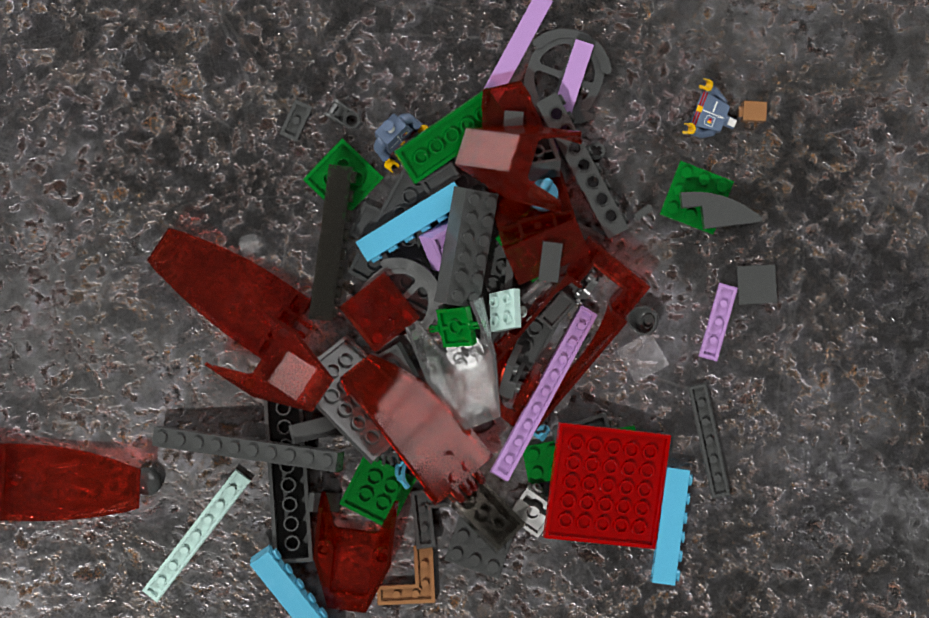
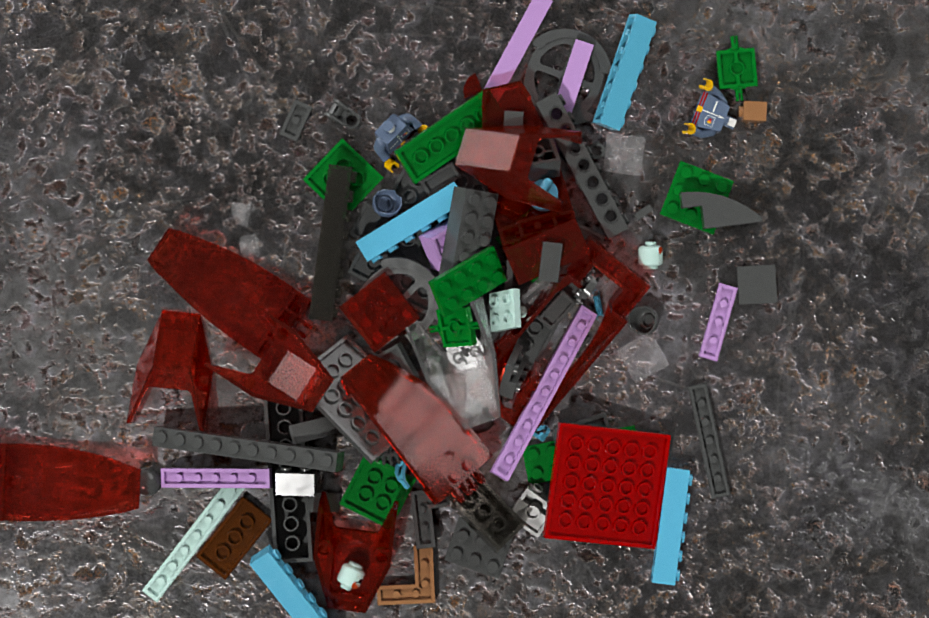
(175, 360): none -> clear red windscreen
(216, 478): none -> lavender plate
(234, 537): none -> reddish brown tile
(242, 213): none -> clear brick
(295, 481): none -> brick
(351, 575): none -> light aqua head
(386, 203): none -> sand blue hair
(467, 281): none -> green plate
(471, 86): none -> clear red tile
(598, 305): none -> medium azure piece
(623, 154): none -> clear plate
(624, 72): none -> medium azure brick
(650, 255): none -> light aqua head
(736, 68): none -> green plate

